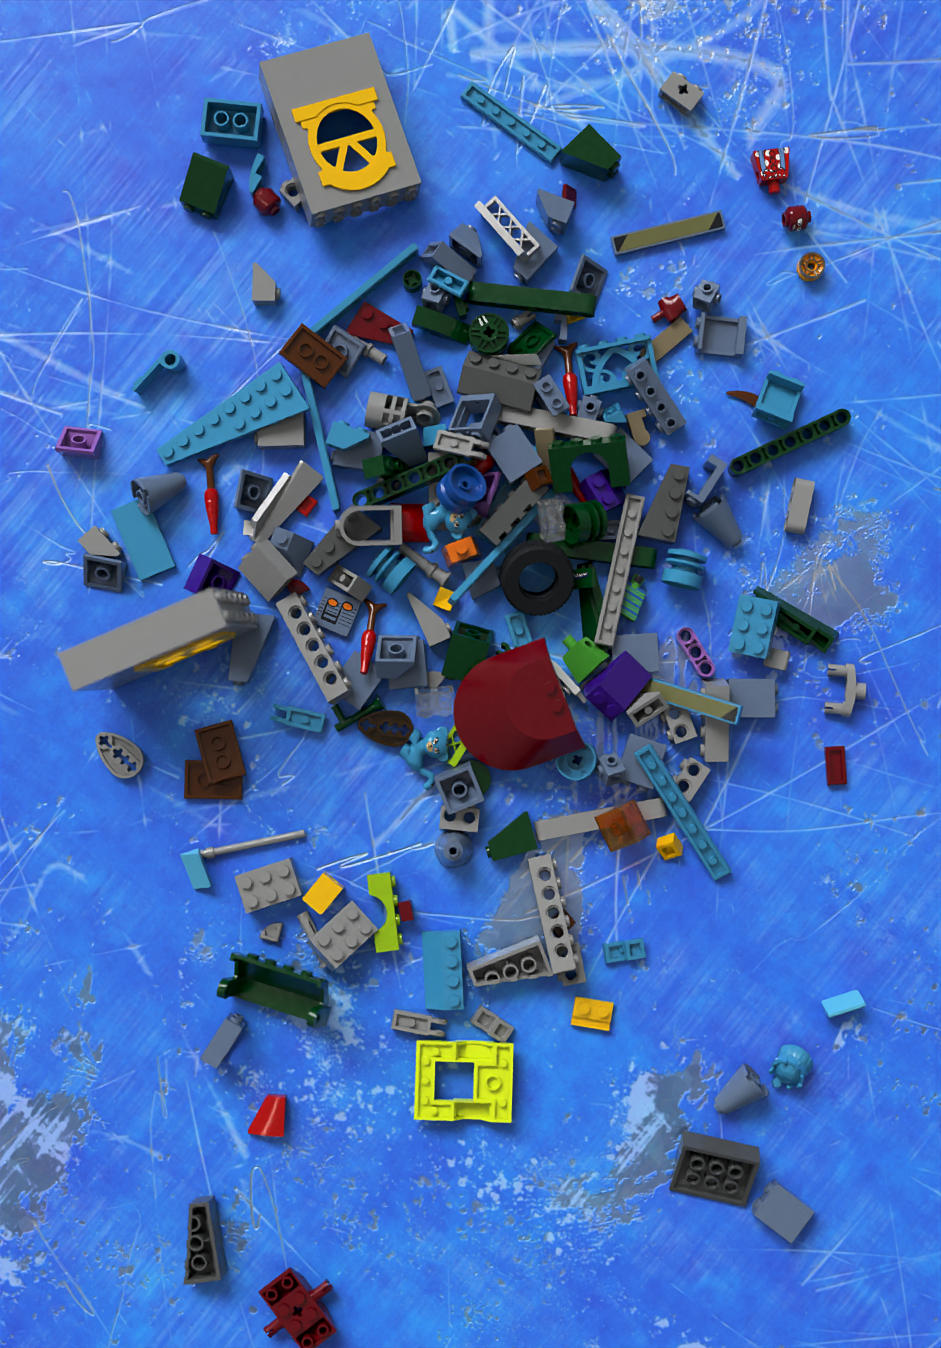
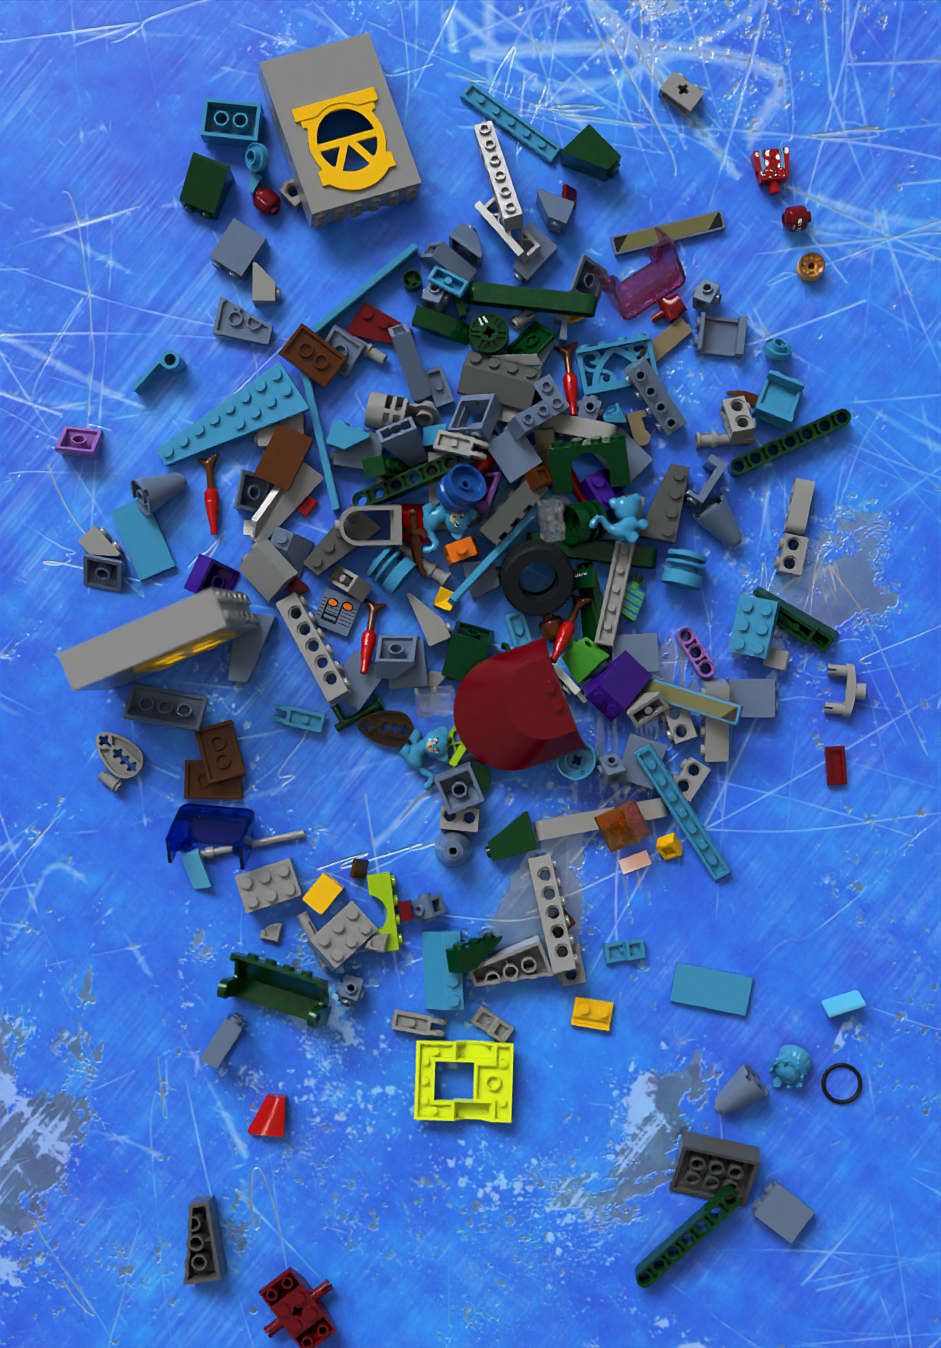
(109, 780): none -> light grey pin
(165, 707): none -> sand blue slope
(212, 826): none -> clear blue windscreen
(238, 250): none -> sand blue brick
(240, 325): none -> sand blue wing
(256, 157): none -> dark azure plate
(283, 457): none -> reddish brown tile
(350, 991): none -> sand blue brick
(359, 868): none -> reddish brown slope
(378, 942): none -> light grey tile
(416, 545): none -> reddish brown piece
(428, 906): none -> sand blue brick
(468, 956): none -> dark green slope
(498, 176): none -> brick
(530, 420): none -> sand blue brick
(550, 626): none -> reddish brown head
(567, 628): none -> red piece
(625, 509): none -> dark azure animal
(634, 862): none -> sticker
(649, 283): none -> clear pink windscreen
(685, 1245): none -> dark green beam
(710, 988): none -> dark azure tile
(714, 439): none -> light grey pin
(734, 419): none -> light grey brick
(777, 349): none -> dark azure plate
(795, 556): none -> light grey brick
(826, 1092): none -> black tyre

